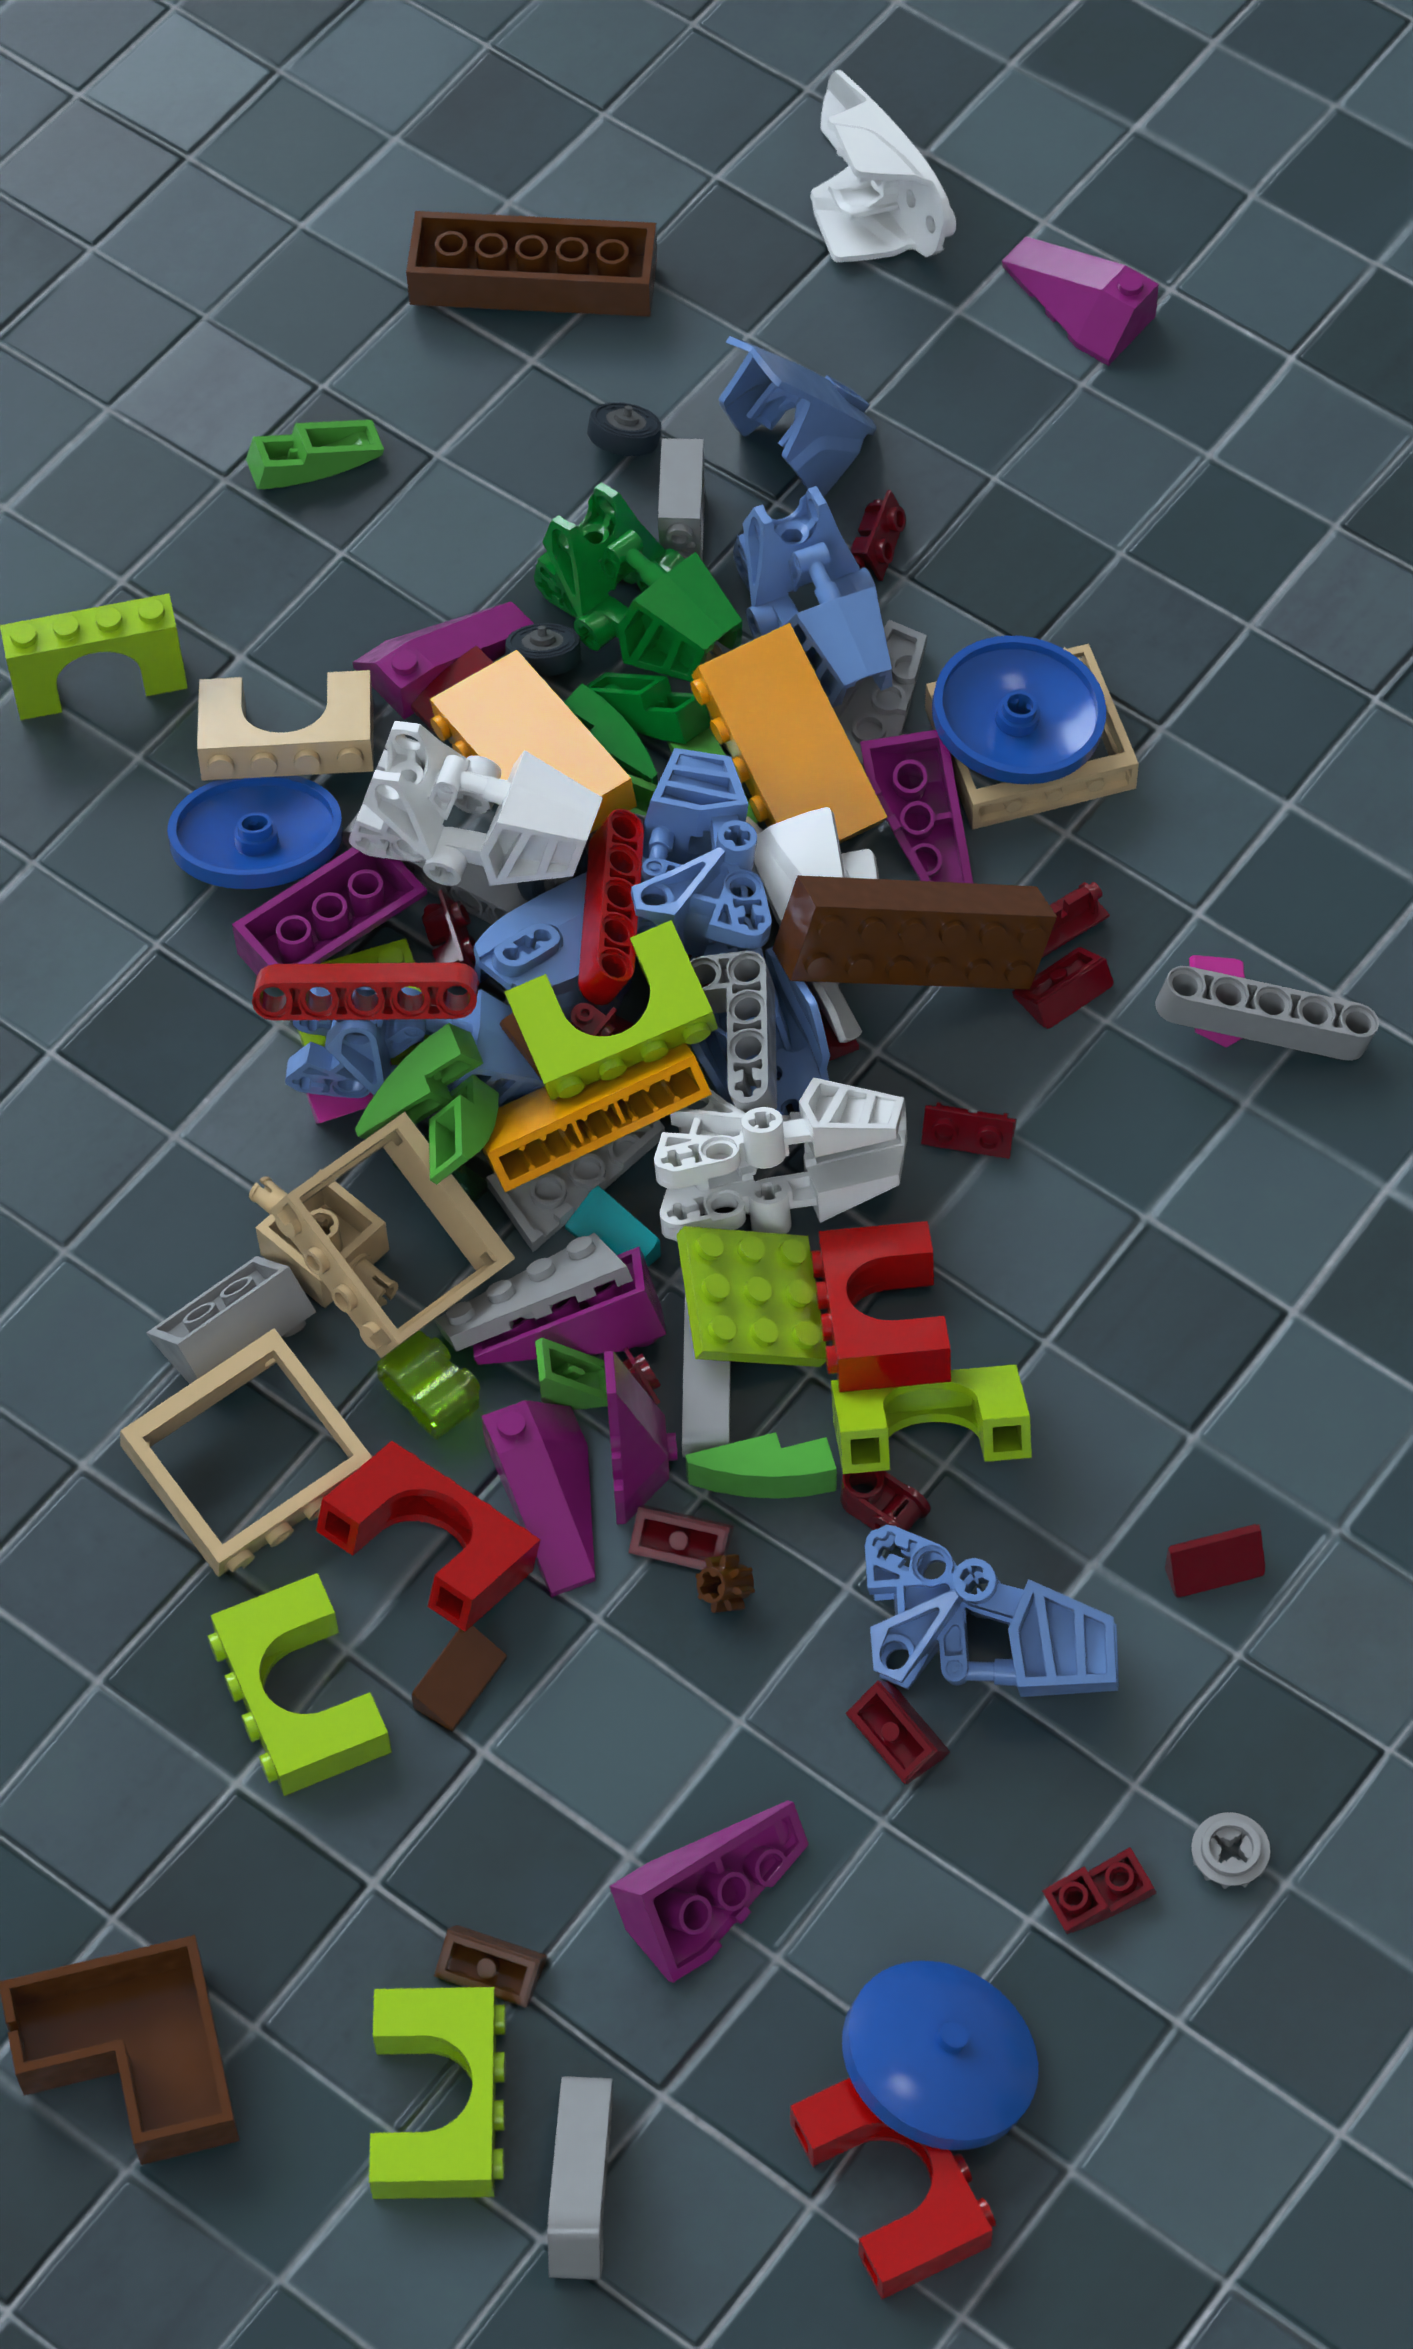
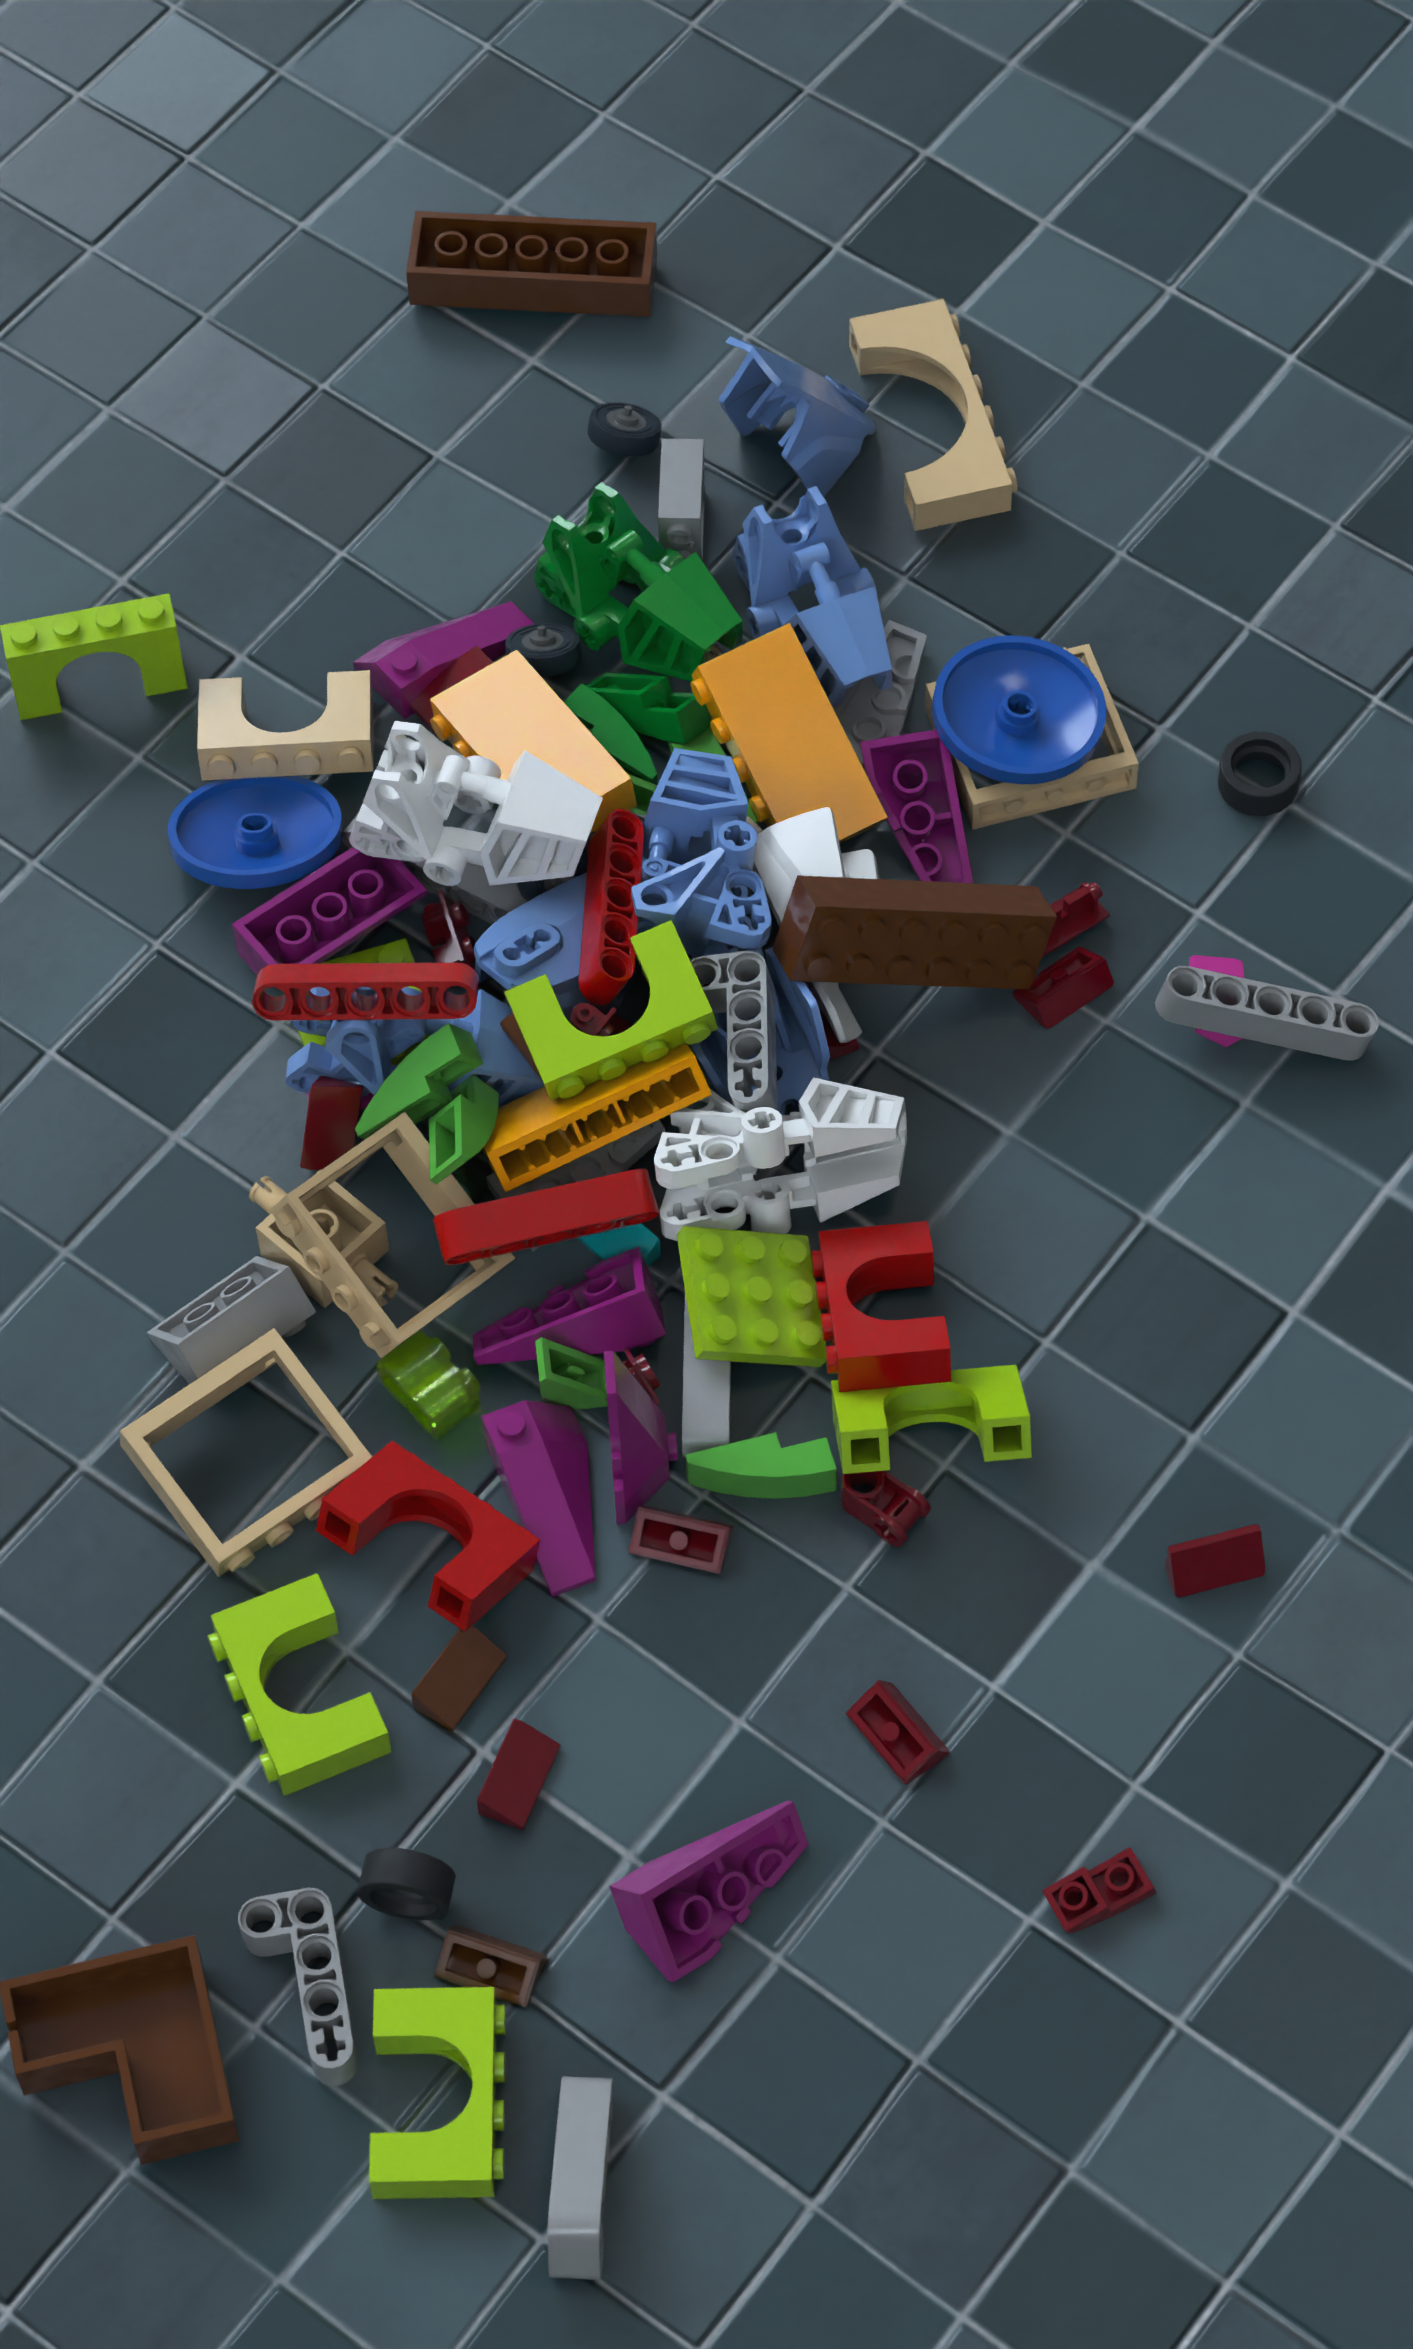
(312, 452): bright green slope -> none
(315, 1986): none -> light grey beam
(330, 1121): none -> dark red slope
(406, 1884): none -> black tyre
(517, 1775): none -> dark red slope
(532, 1293): light grey wing -> none
(545, 1216): none -> red beam
(725, 1583): reddish brown gear -> none
(881, 527): dark red hinge -> none
(888, 191): white piece -> none
(926, 345): none -> tan arch
(932, 2237): red arch -> none
(940, 2055): blue dish -> none
(967, 1131): dark red hinge -> none
(1053, 1638): medium blue piece -> none
(1091, 297): magenta wedge -> none
(1226, 1830): light grey gear -> none
(1259, 747): none -> black tyre

